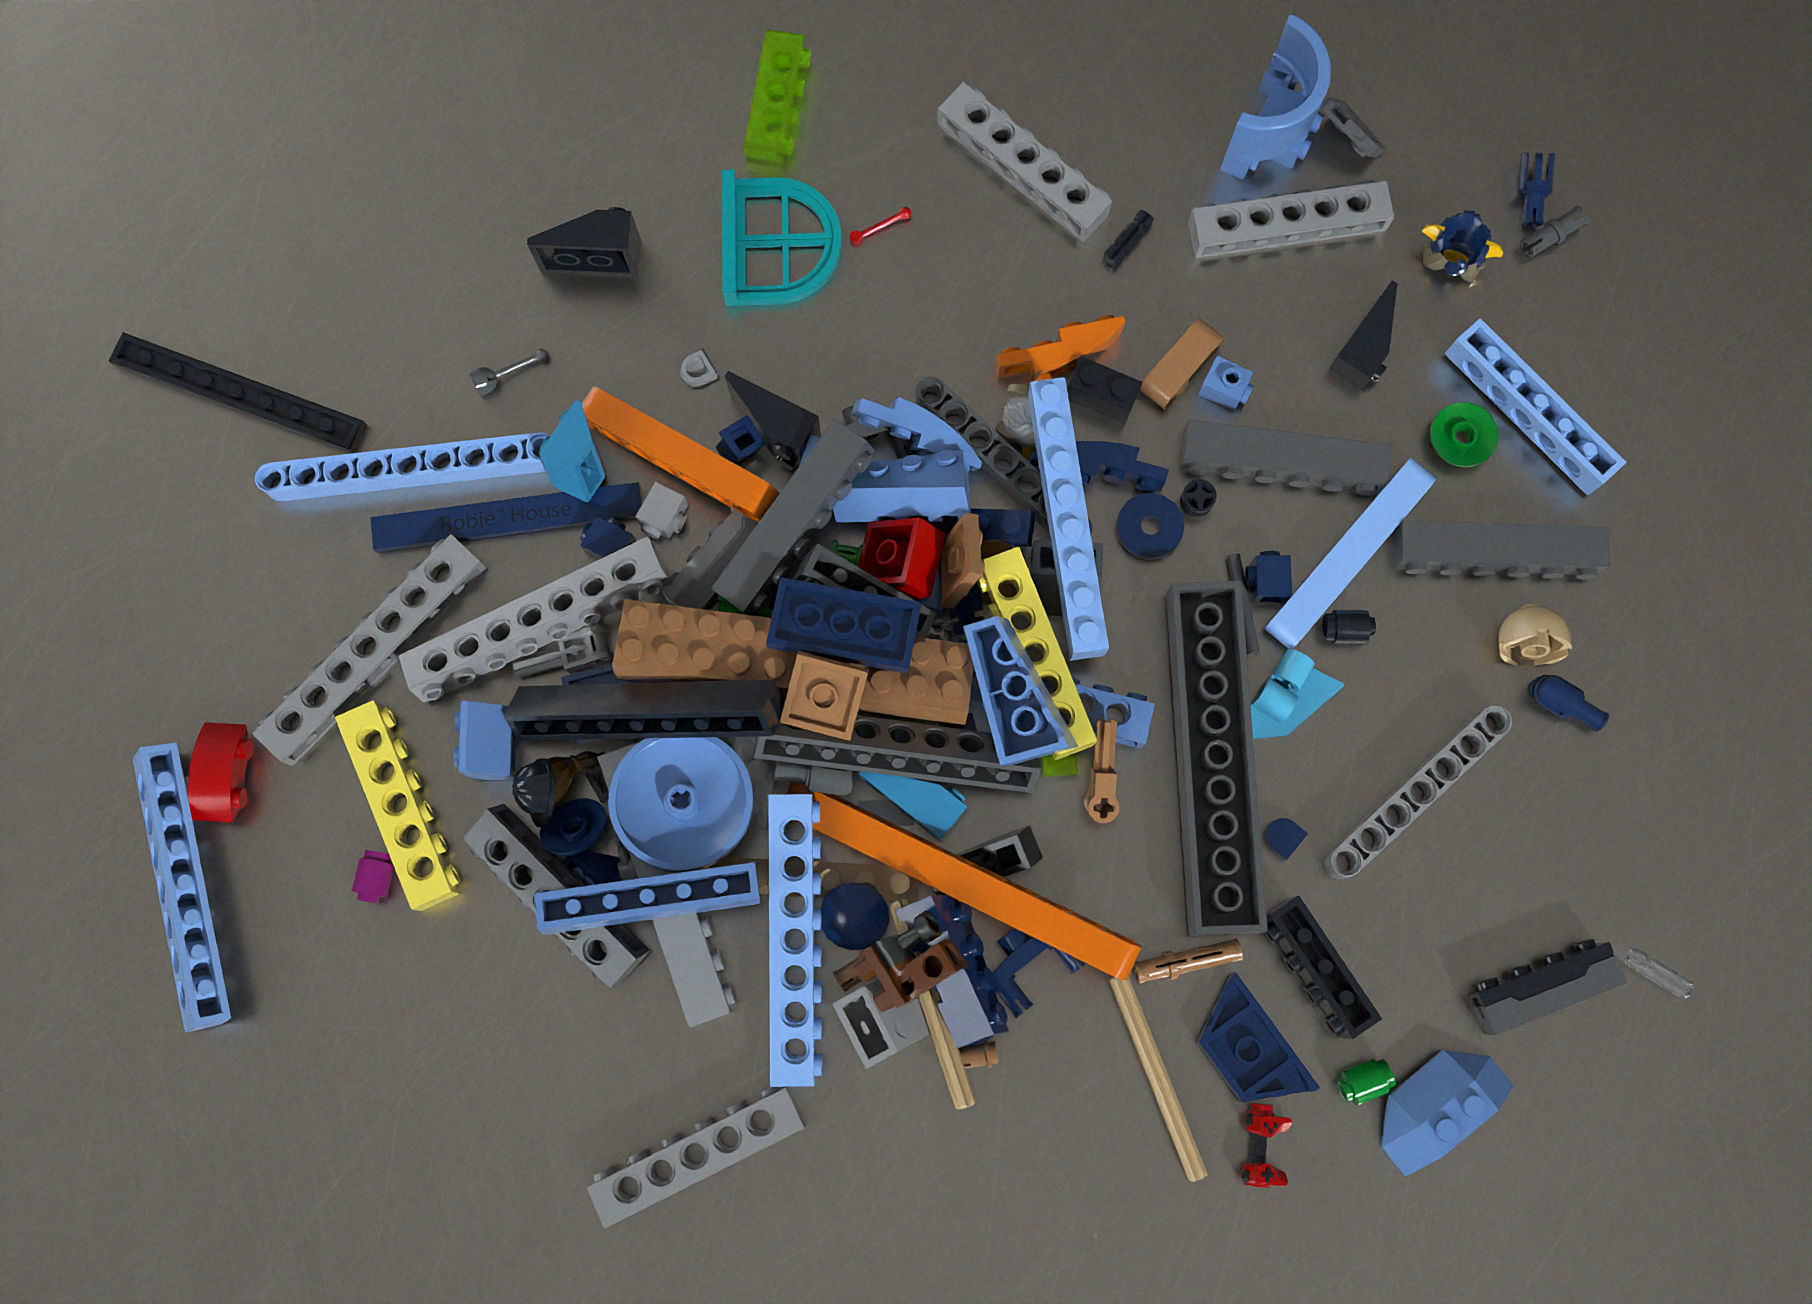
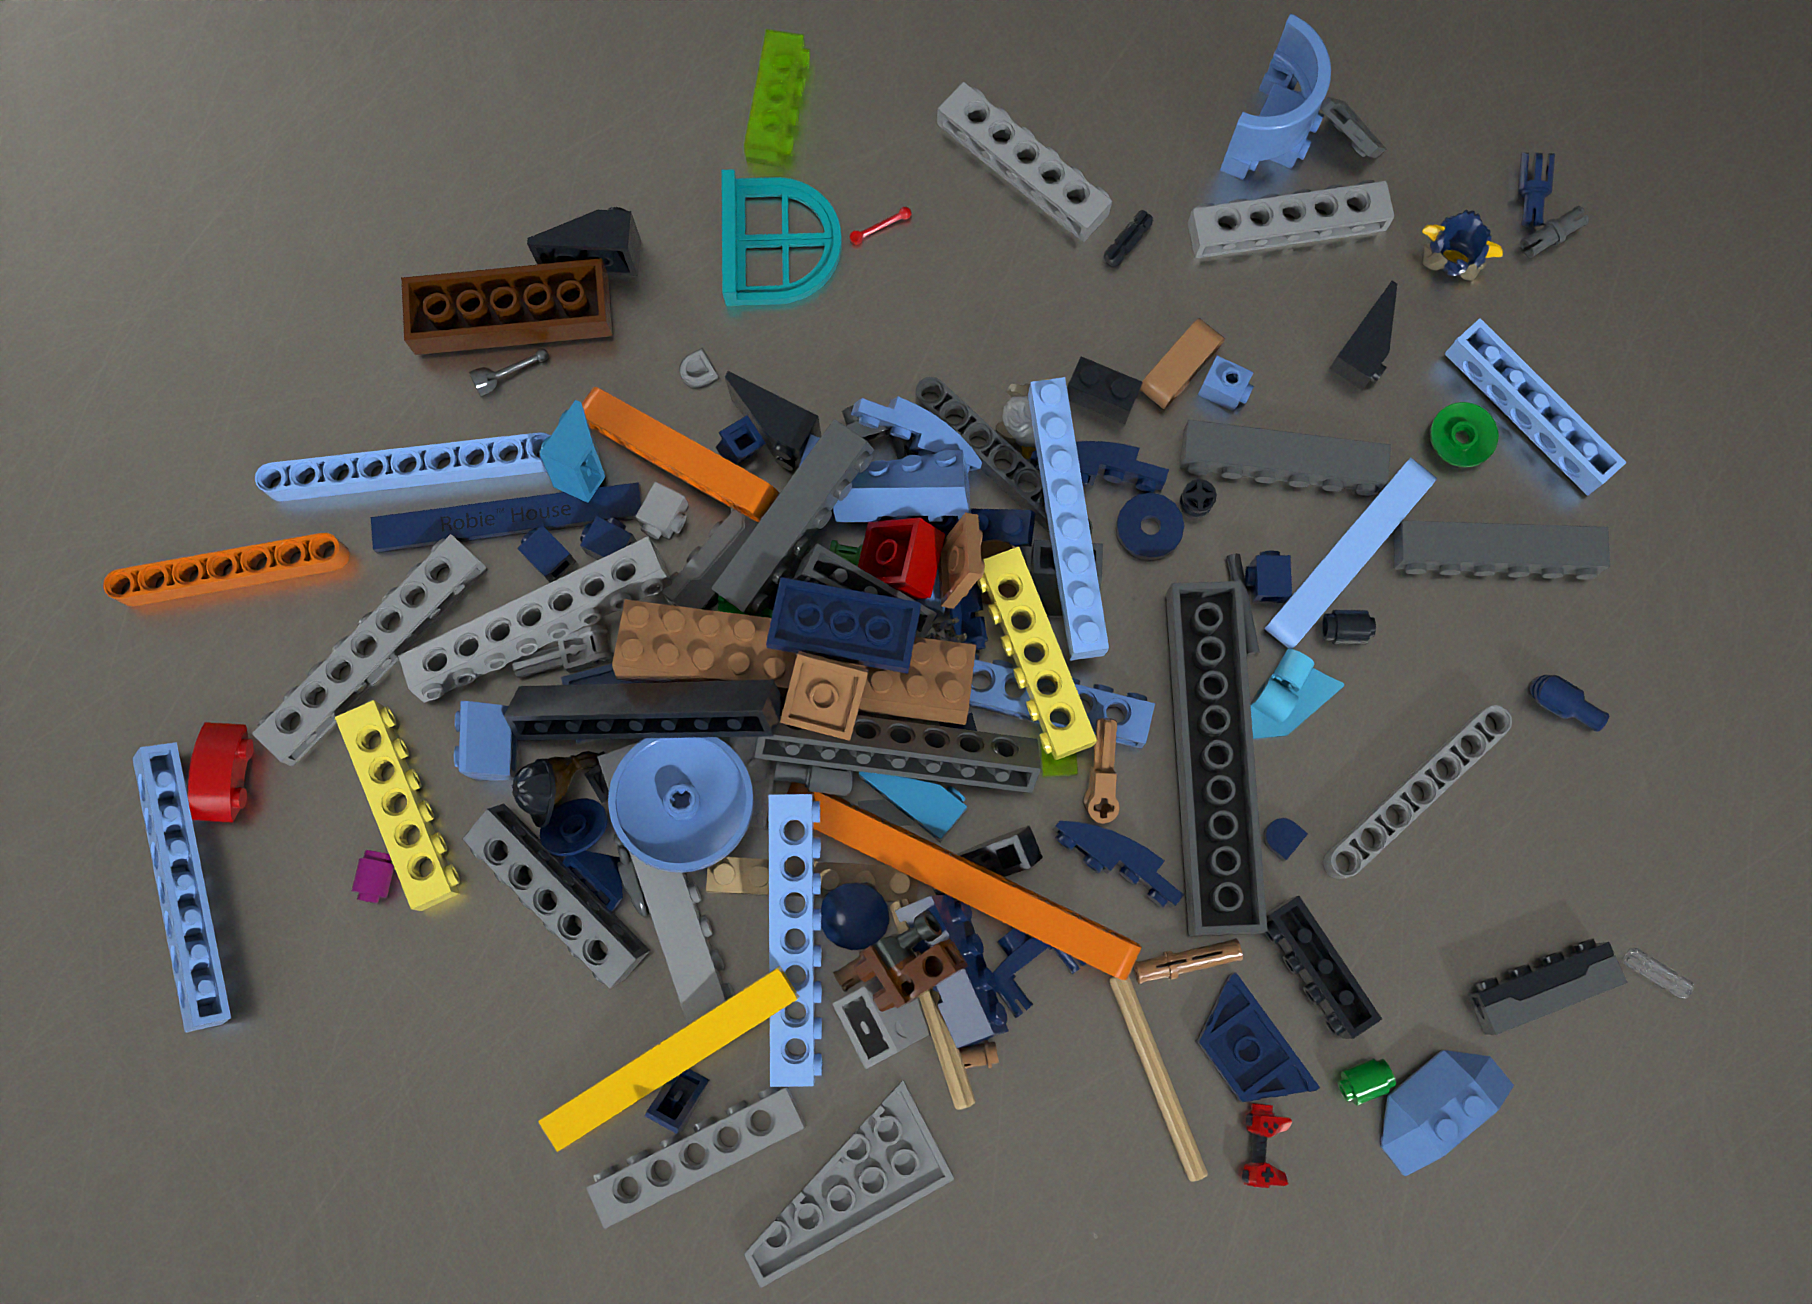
(211, 567): none -> orange beam
(238, 392): black tile -> none
(506, 306): none -> reddish brown brick
(546, 553): none -> dark blue brick
(646, 898): medium blue brick -> none
(668, 1058): none -> yellow tile
(677, 1100): none -> dark blue slope
(867, 1180): none -> light grey wing
(1014, 696): medium blue wedge -> none
(1059, 358): orange slope -> none
(1107, 848): none -> dark blue slope
(1534, 635): tan cylinder -> none

